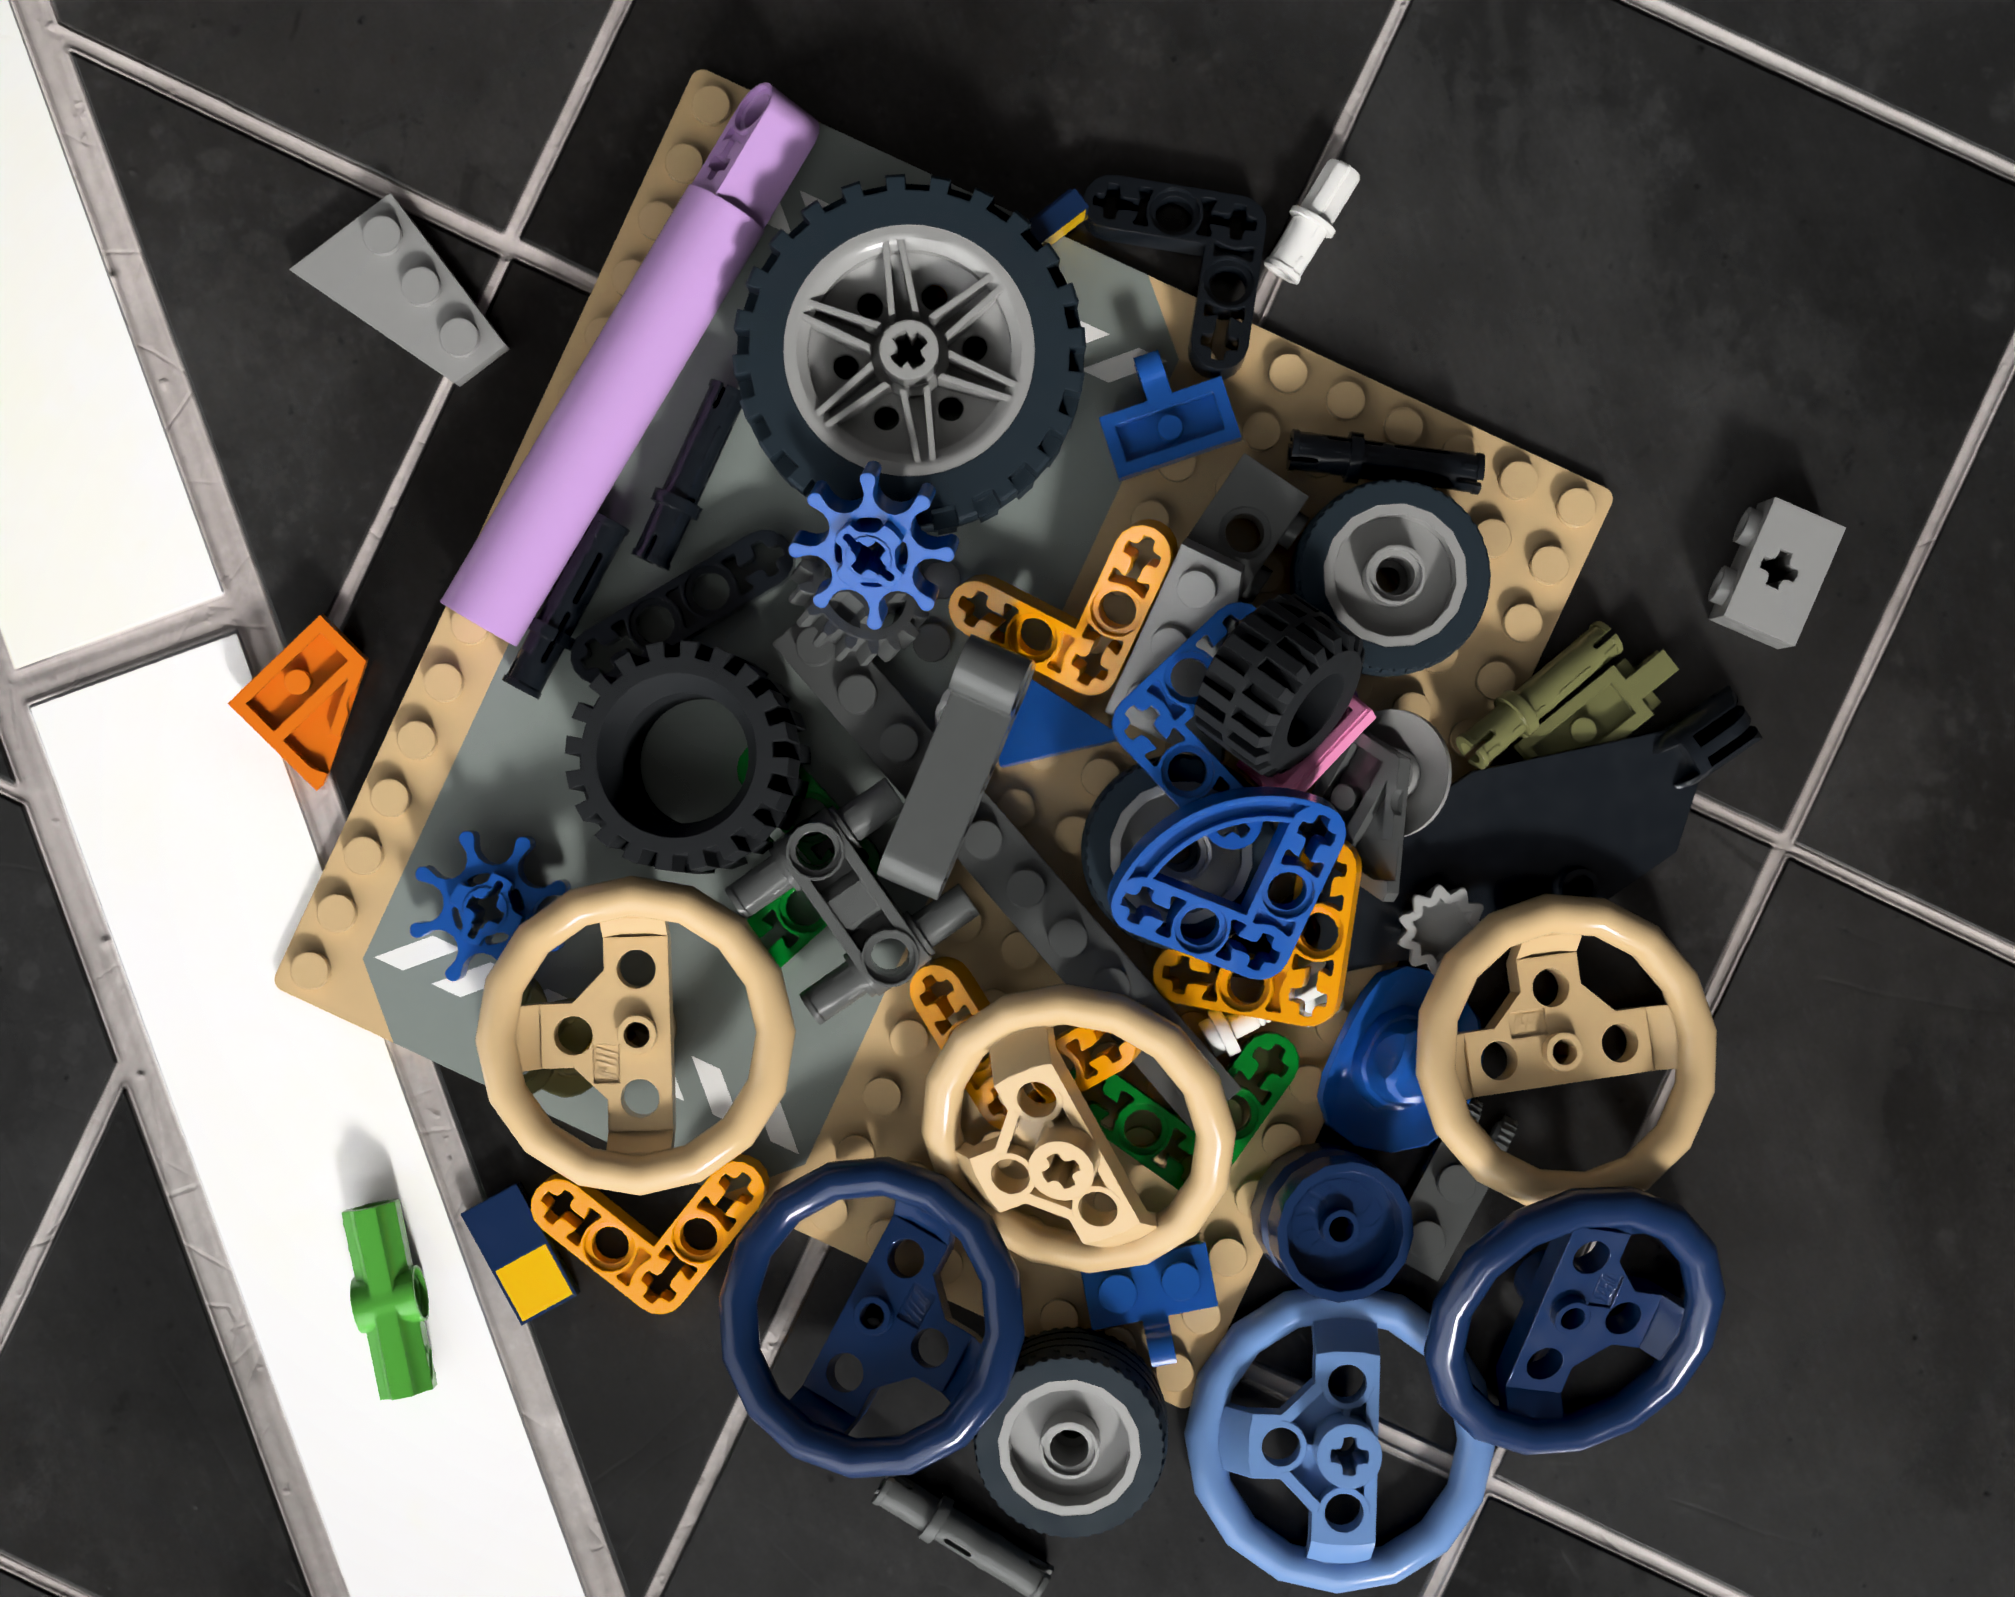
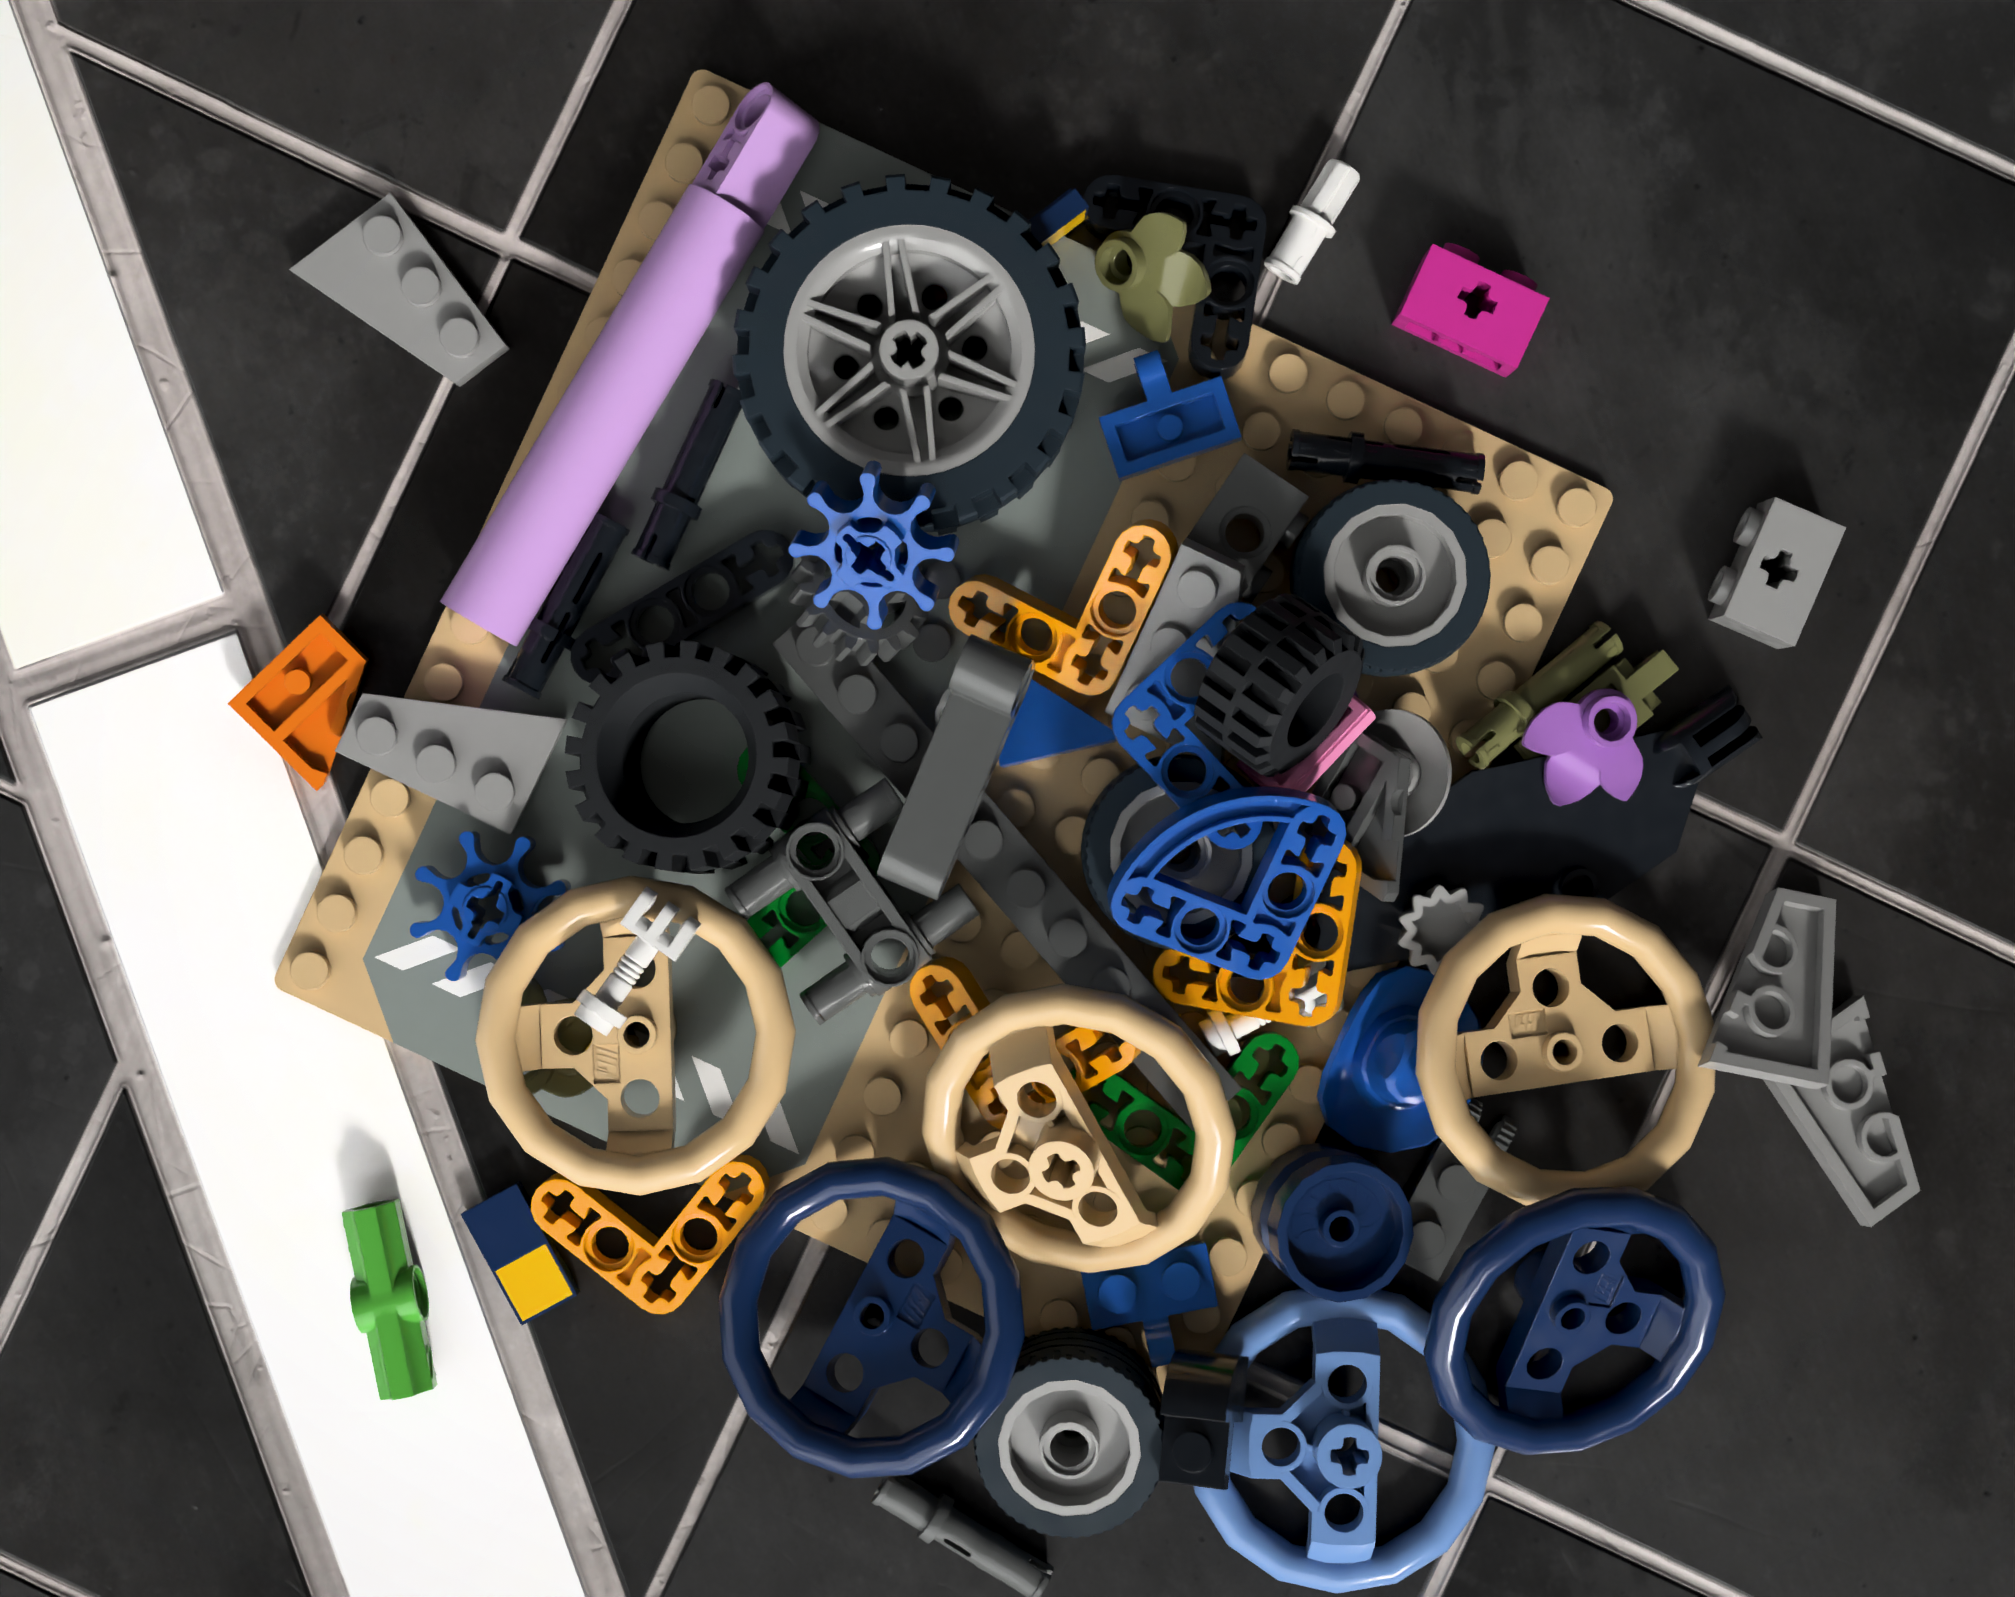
(455, 753): none -> light grey wing
(601, 1009): none -> white hinge
(1159, 274): none -> olive plate
(1200, 1407): none -> black brick
(1436, 308): none -> dark pink brick
(1580, 754): none -> medium lavender plate
(1780, 996): none -> light grey wing
(1852, 1122): none -> light grey wing

